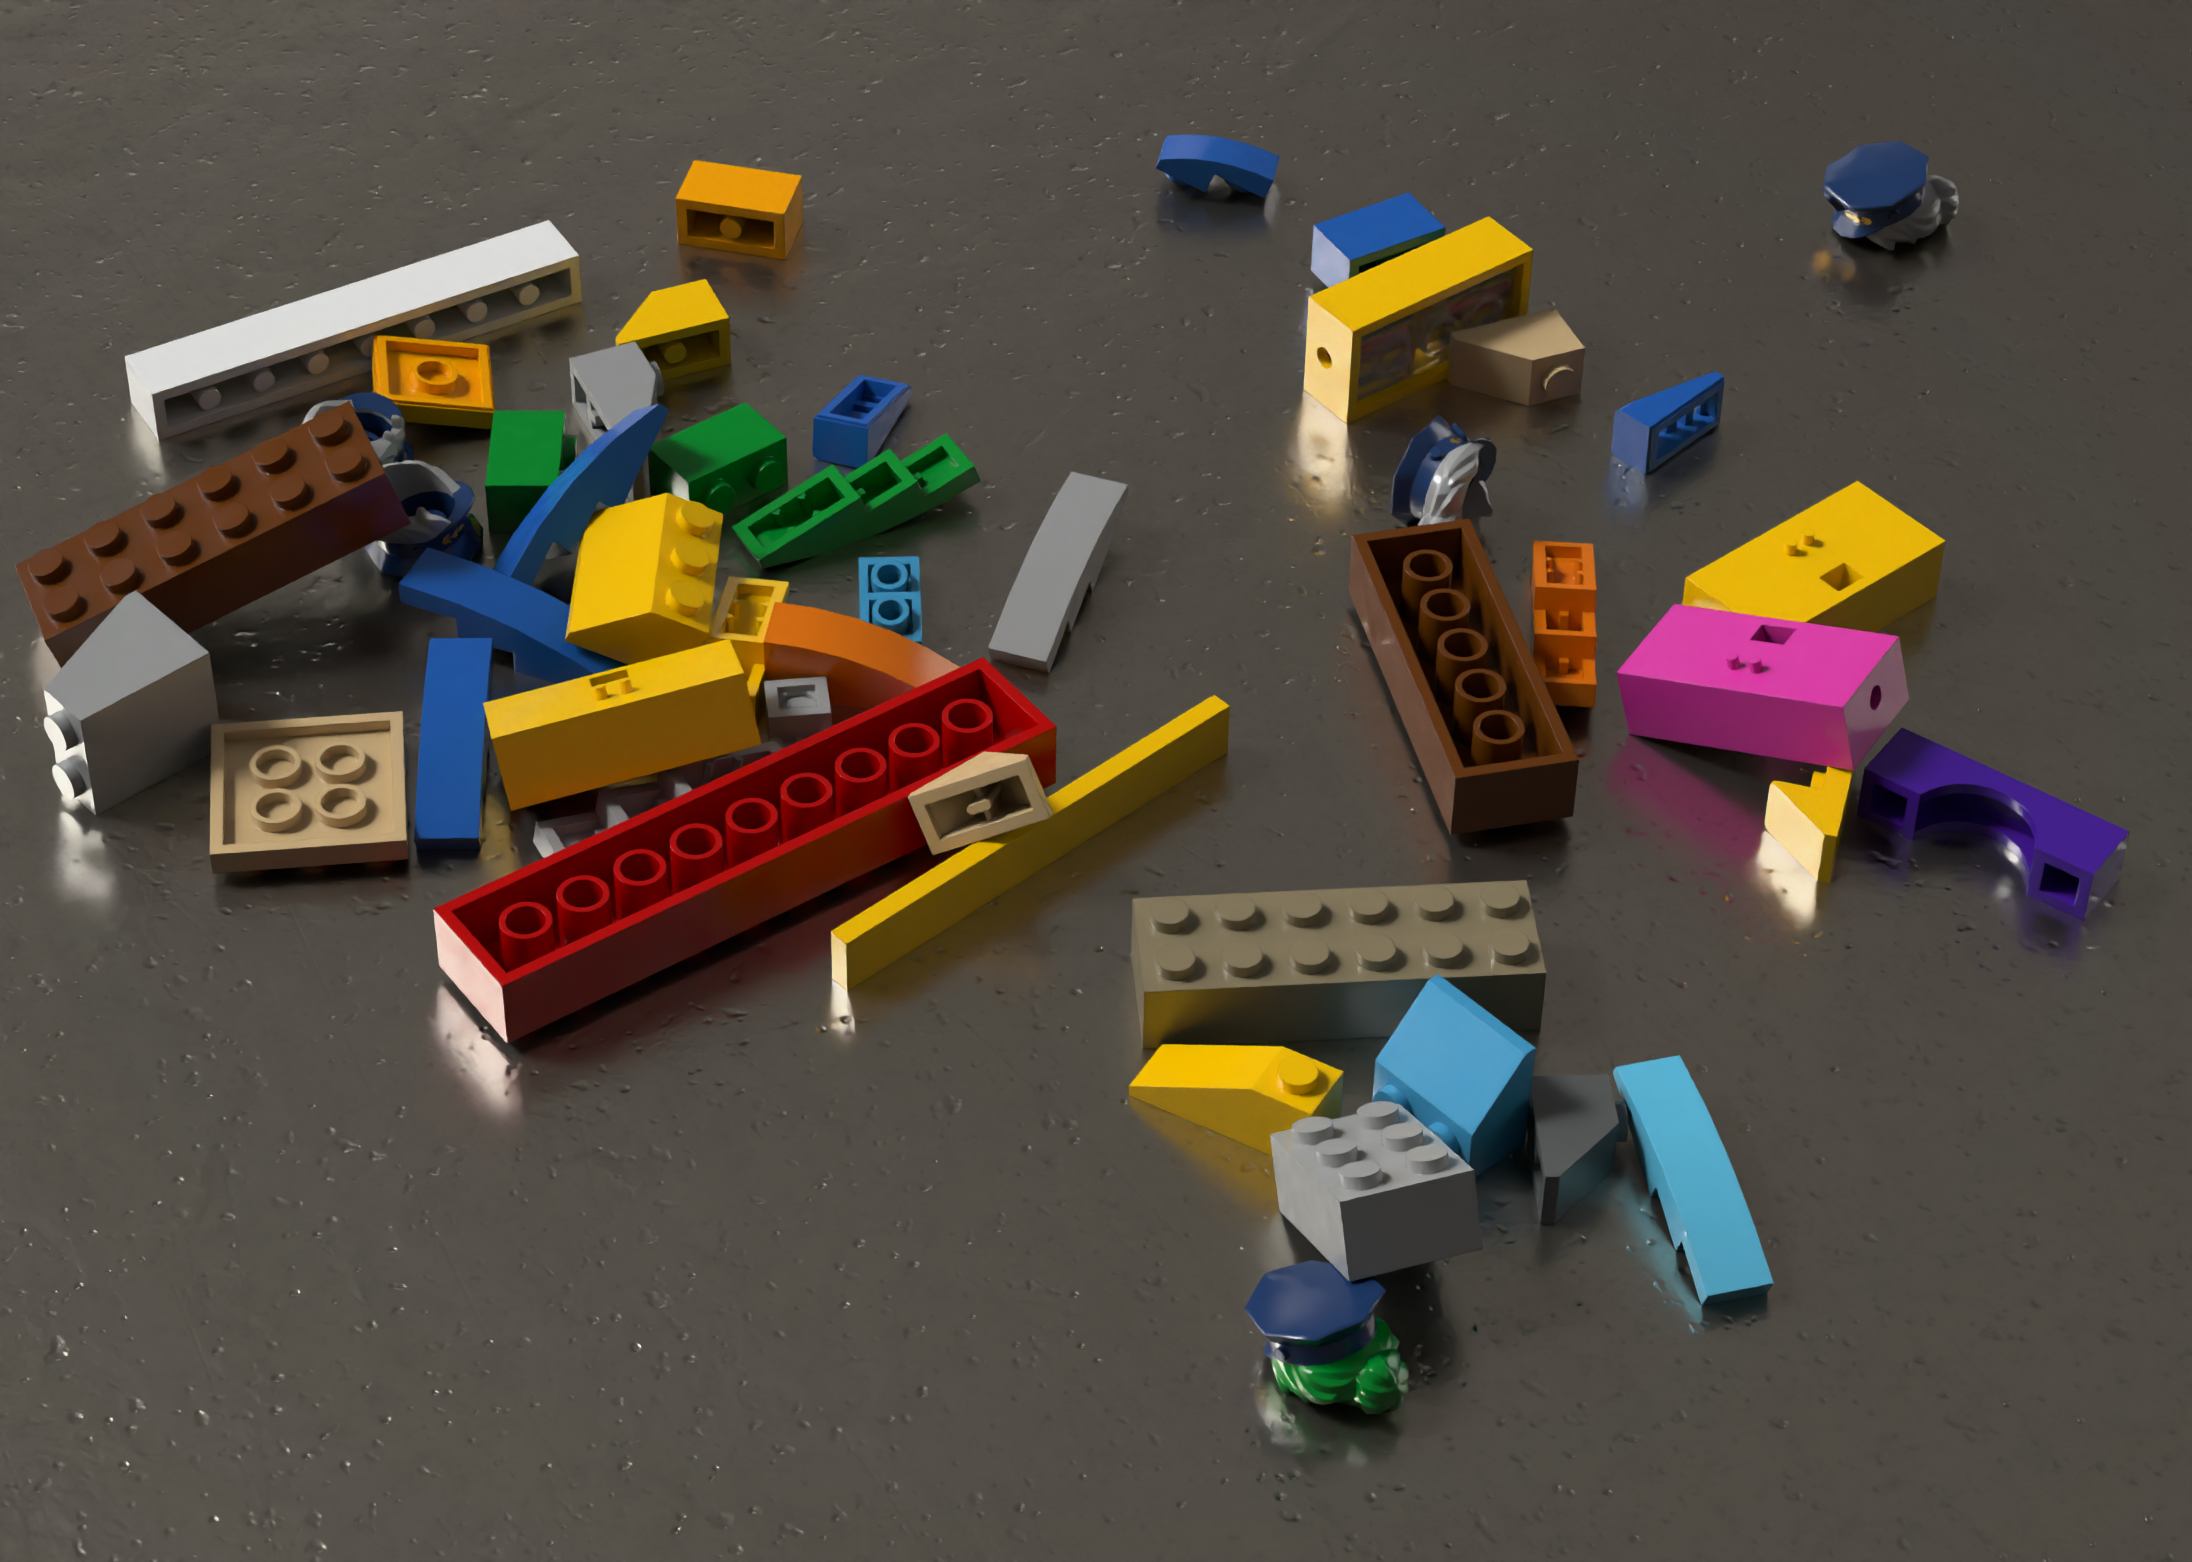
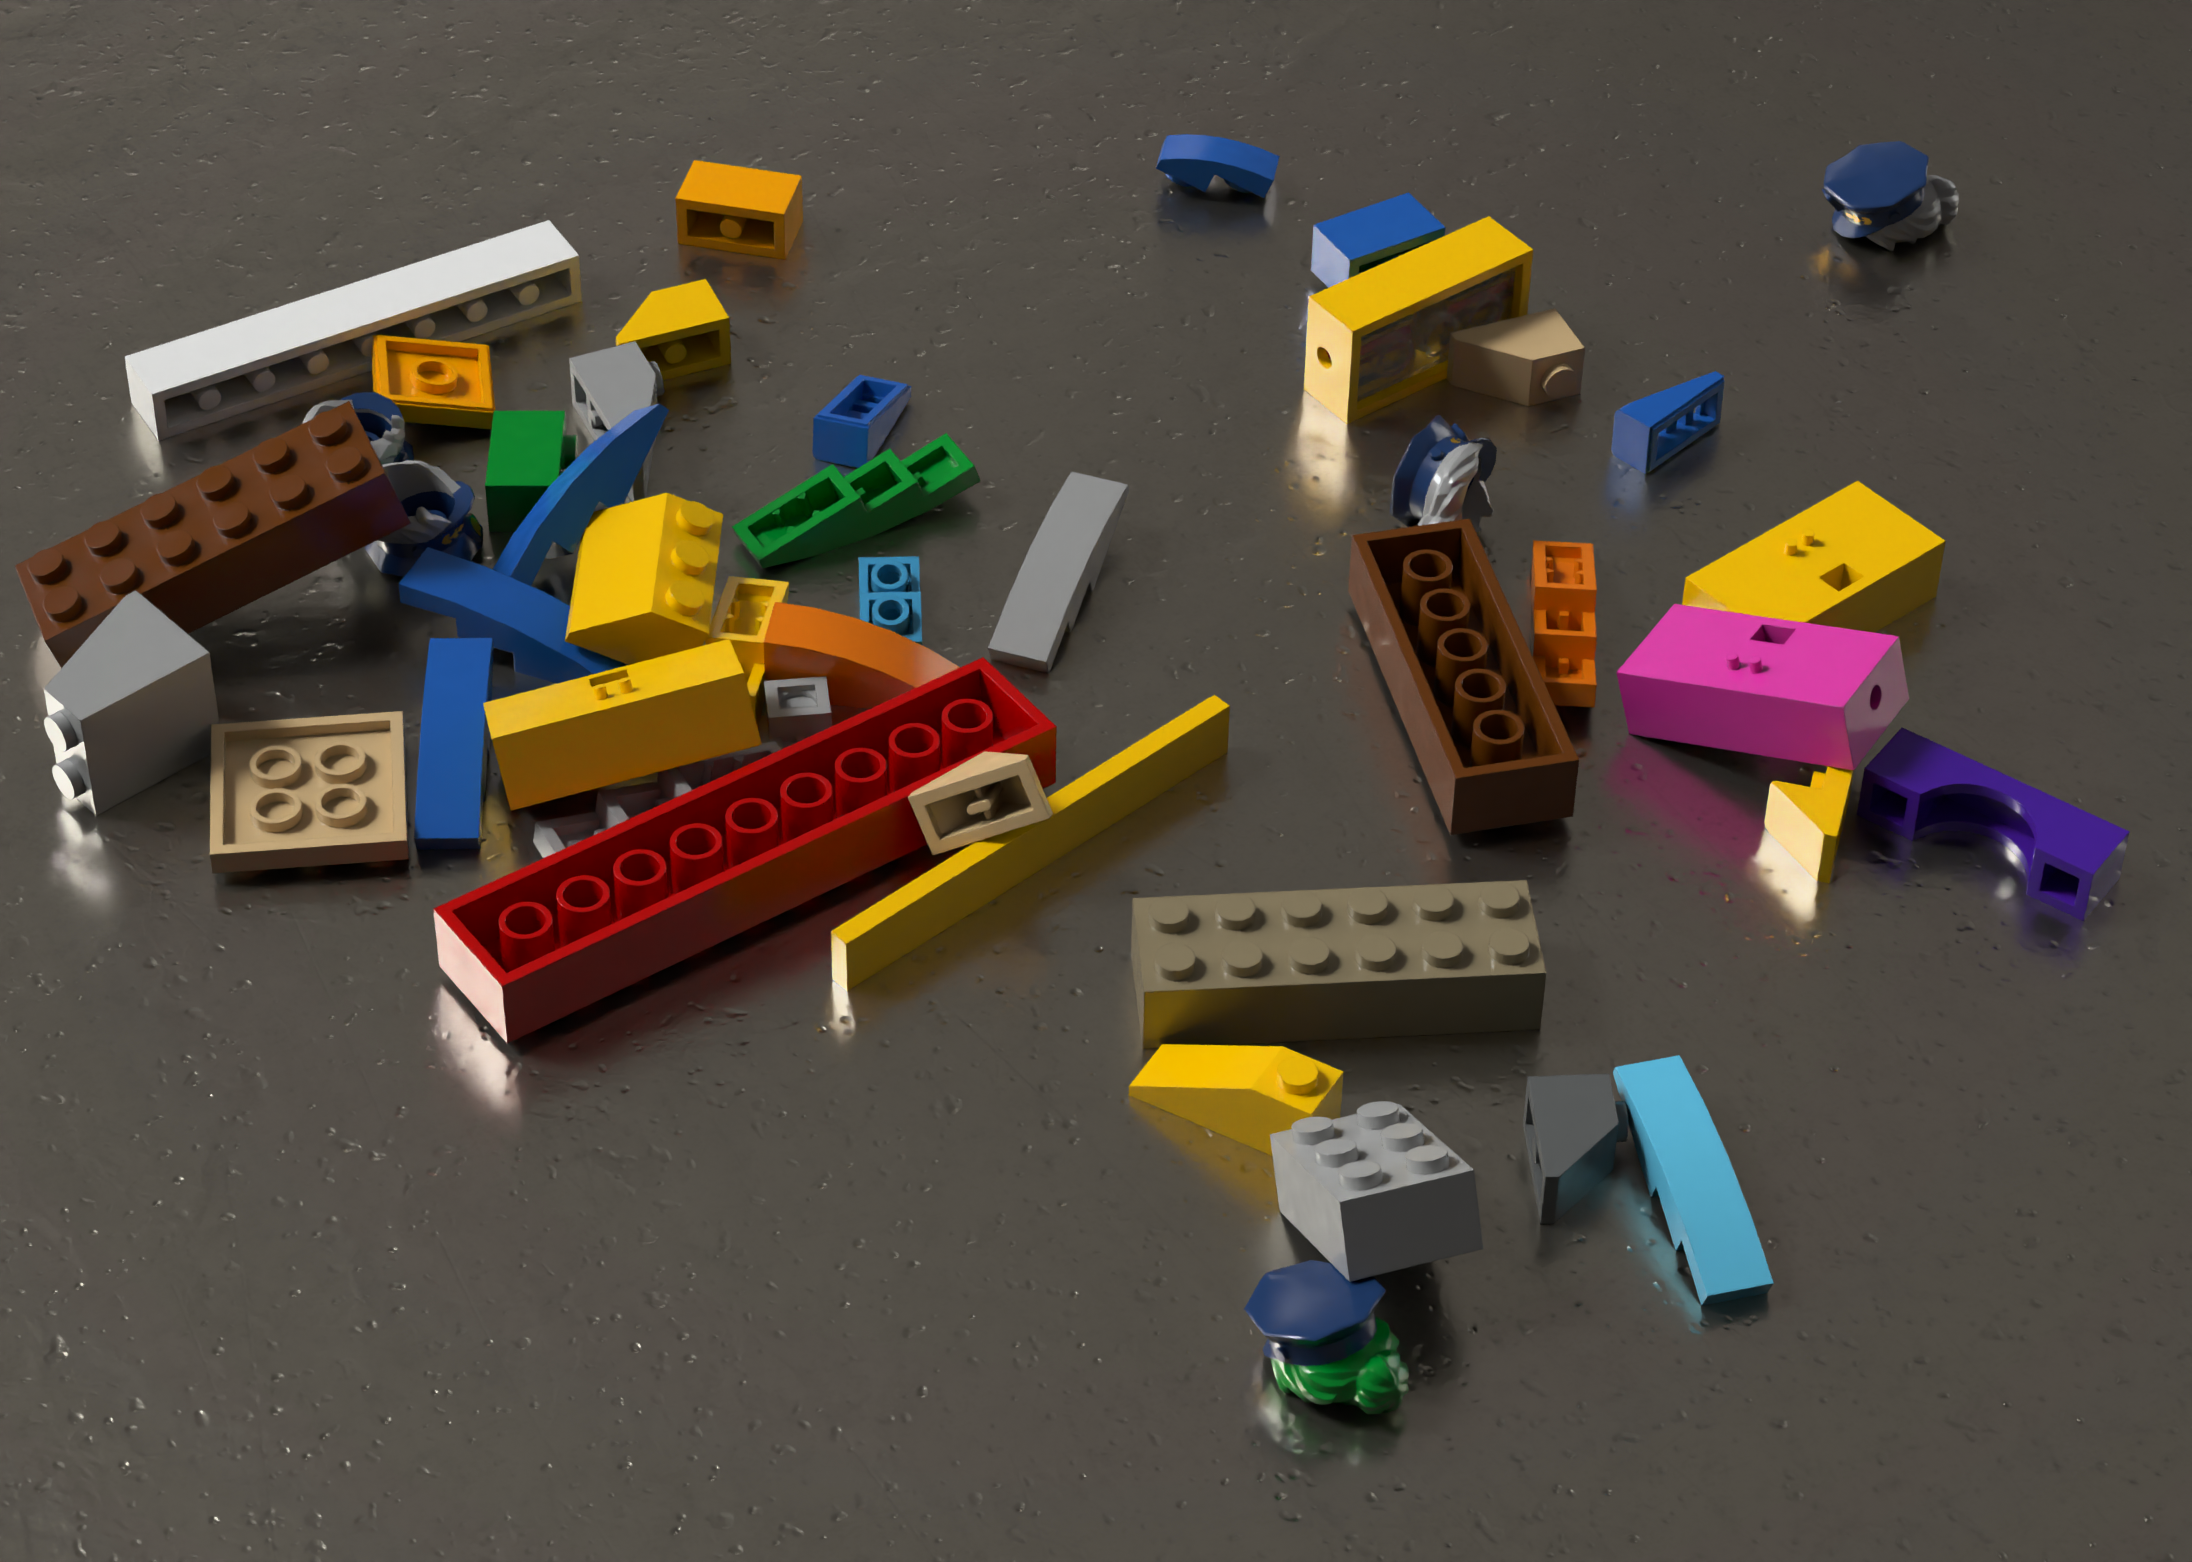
(721, 460): green brick -> none
(1459, 1074): dark azure slope -> none

